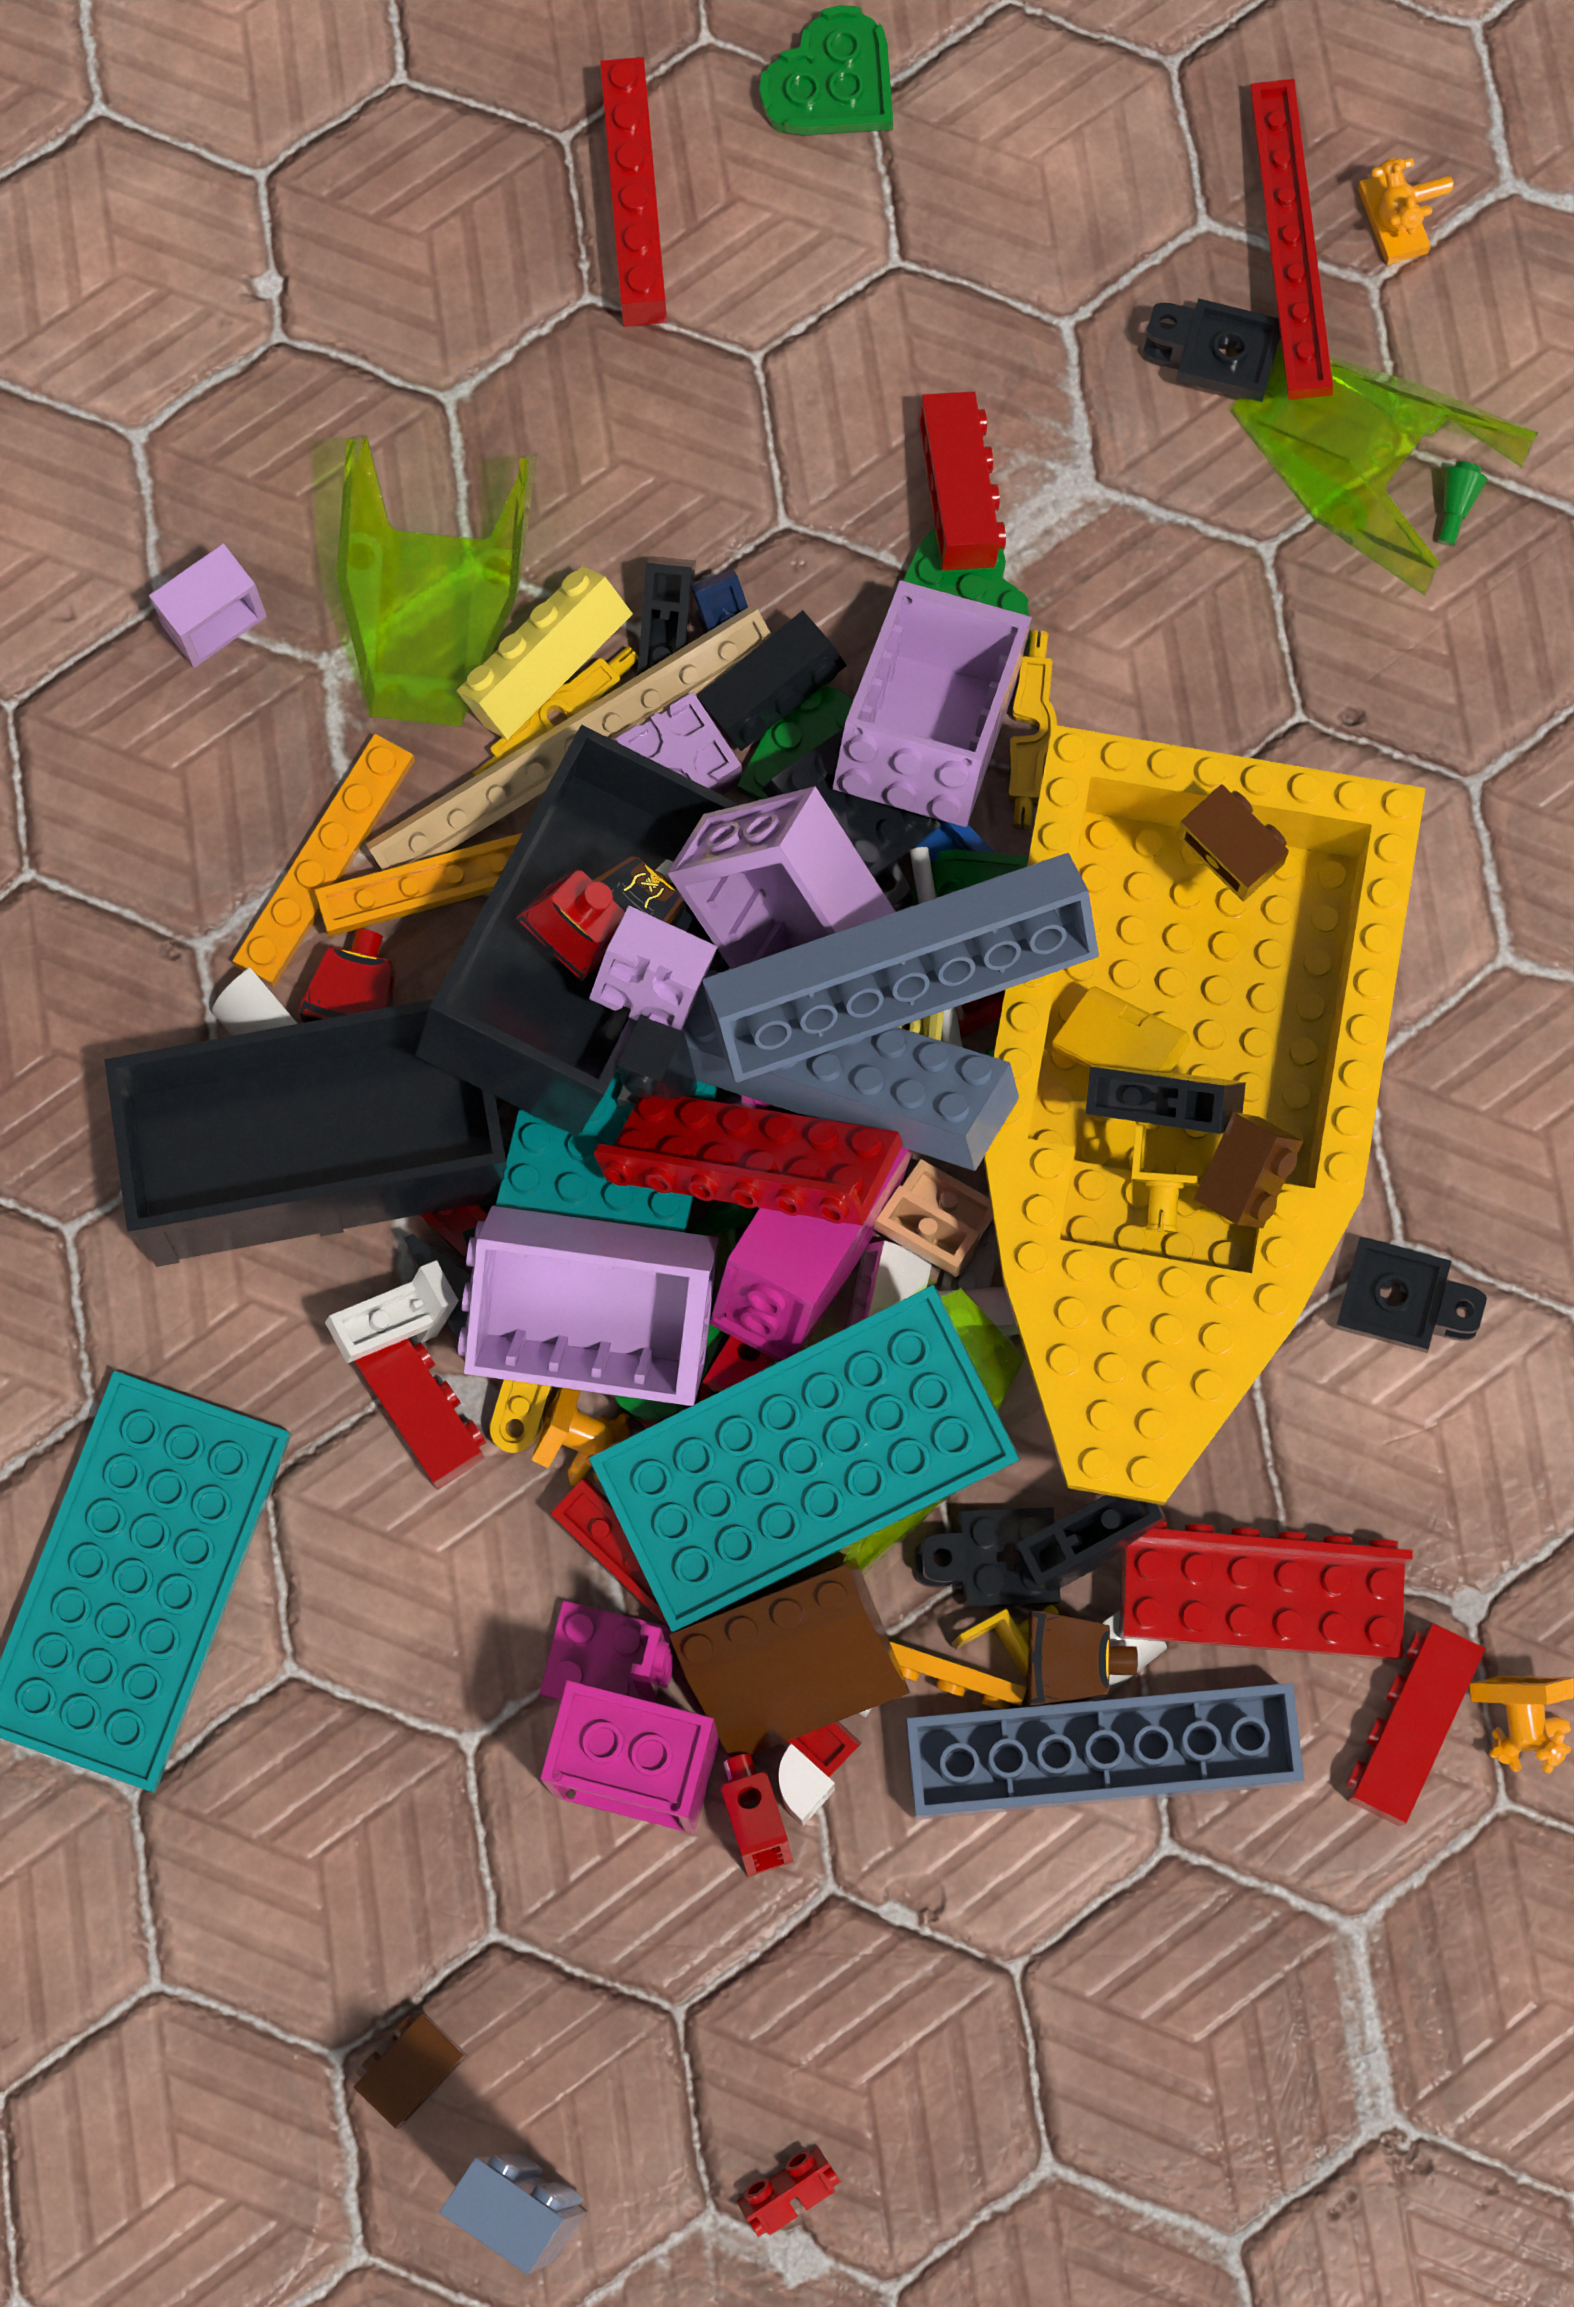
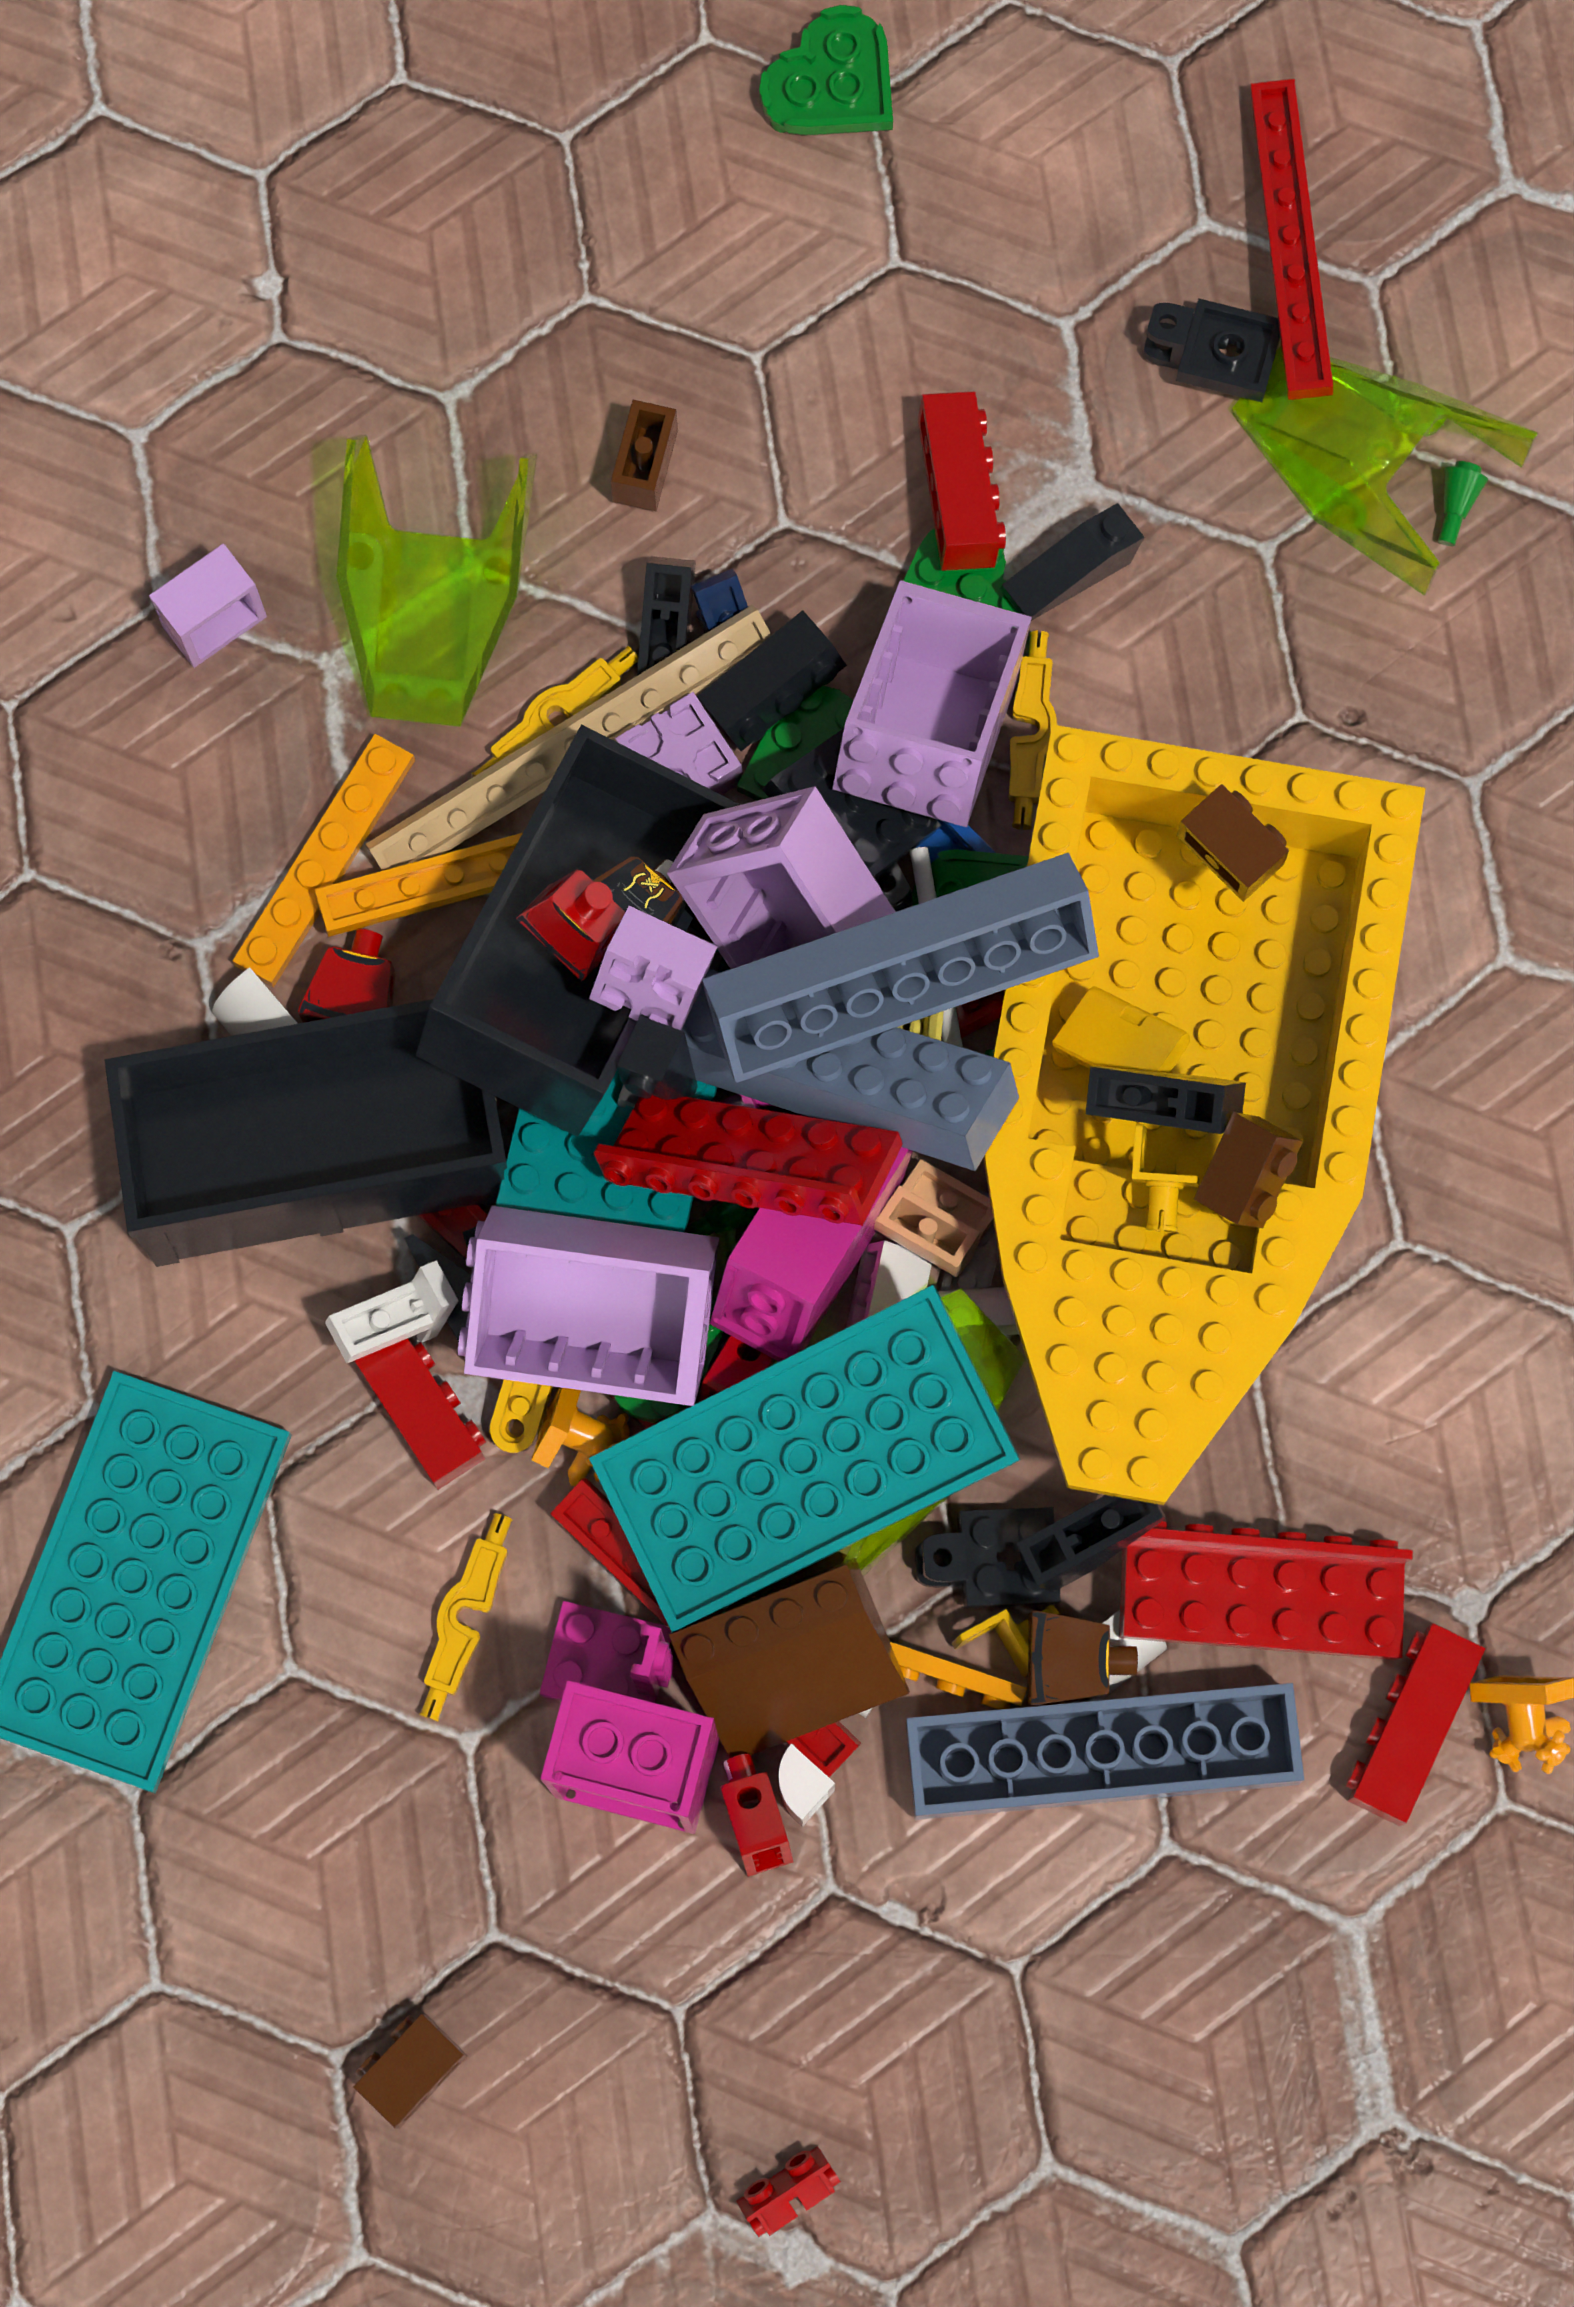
(458, 1641): none -> yellow piece
(515, 2210): sand blue brick -> none
(544, 652): light yellow brick -> none
(633, 192): red brick -> none
(644, 455): none -> reddish brown brick
(1075, 563): none -> black slope
(1394, 210): light orange piece -> none
(1429, 1301): black plate -> none

